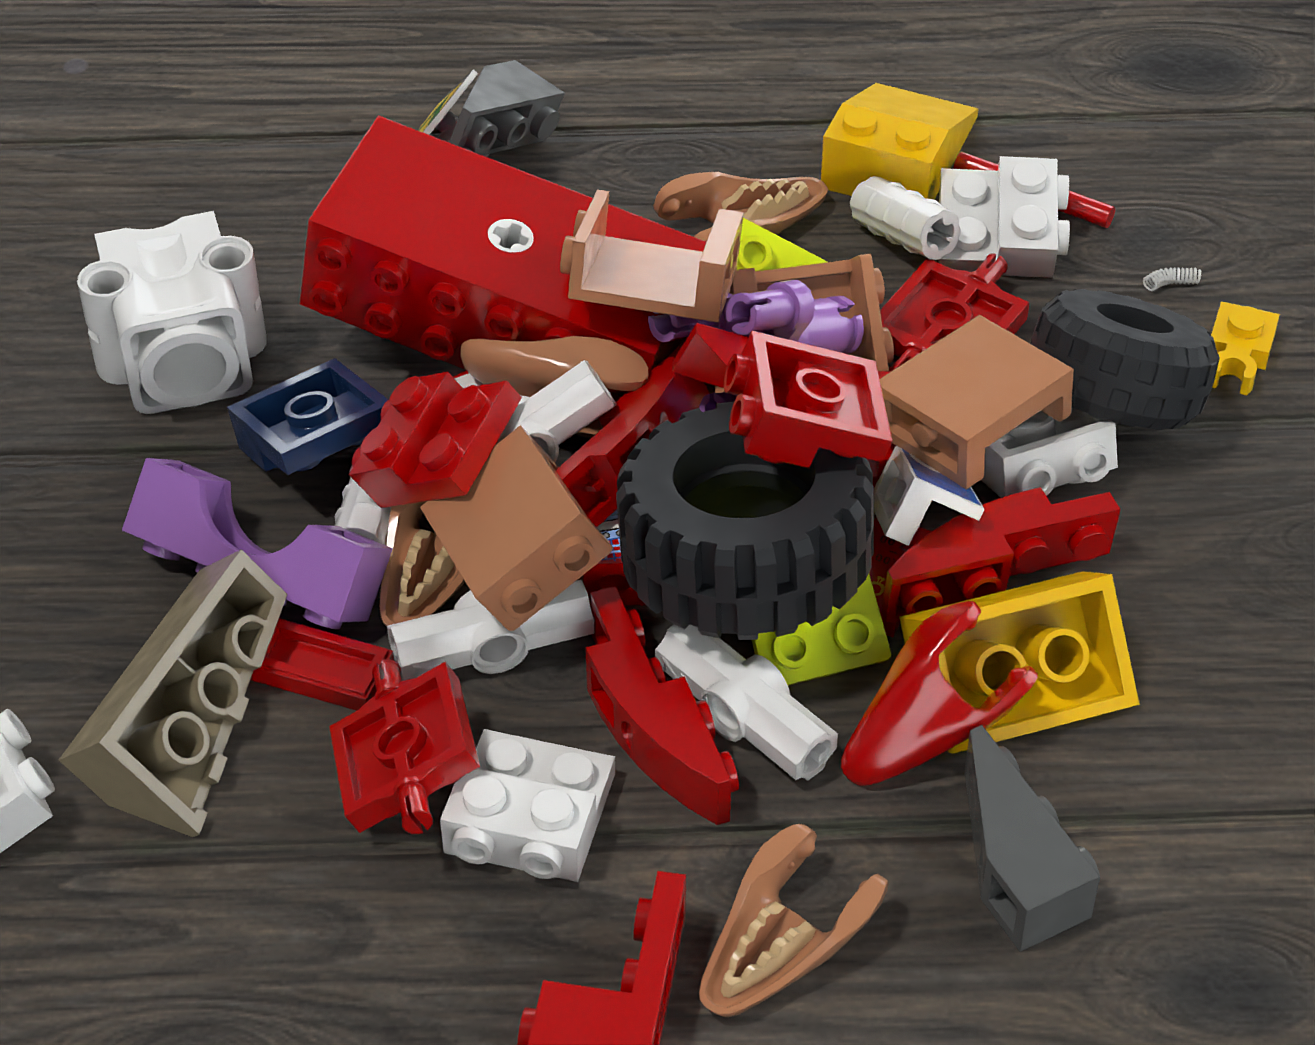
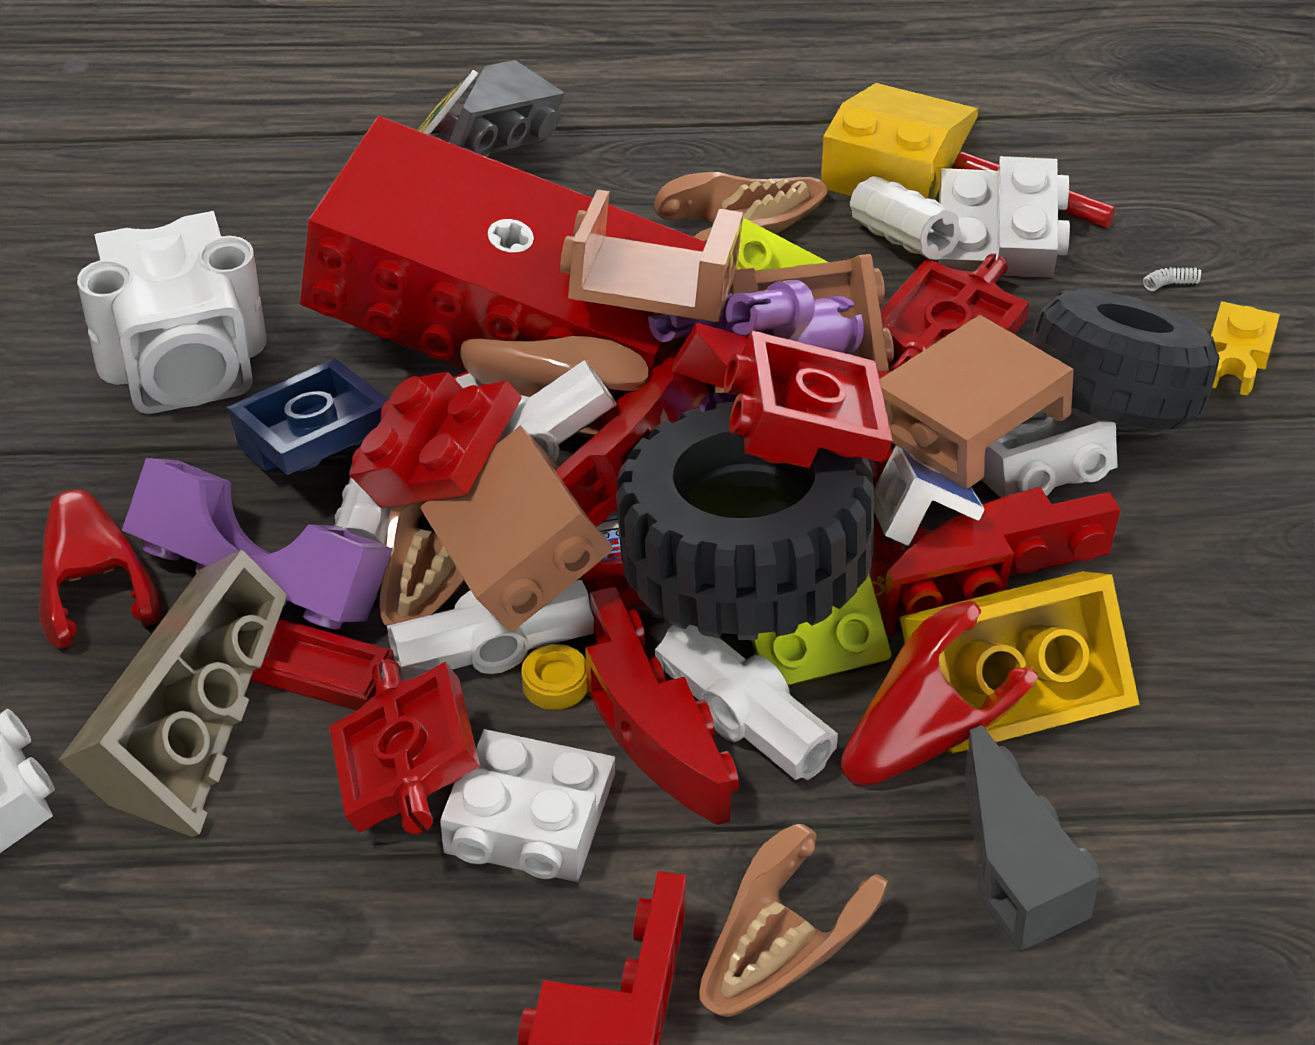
(84, 542): none -> red animal
(554, 677): none -> yellow tile

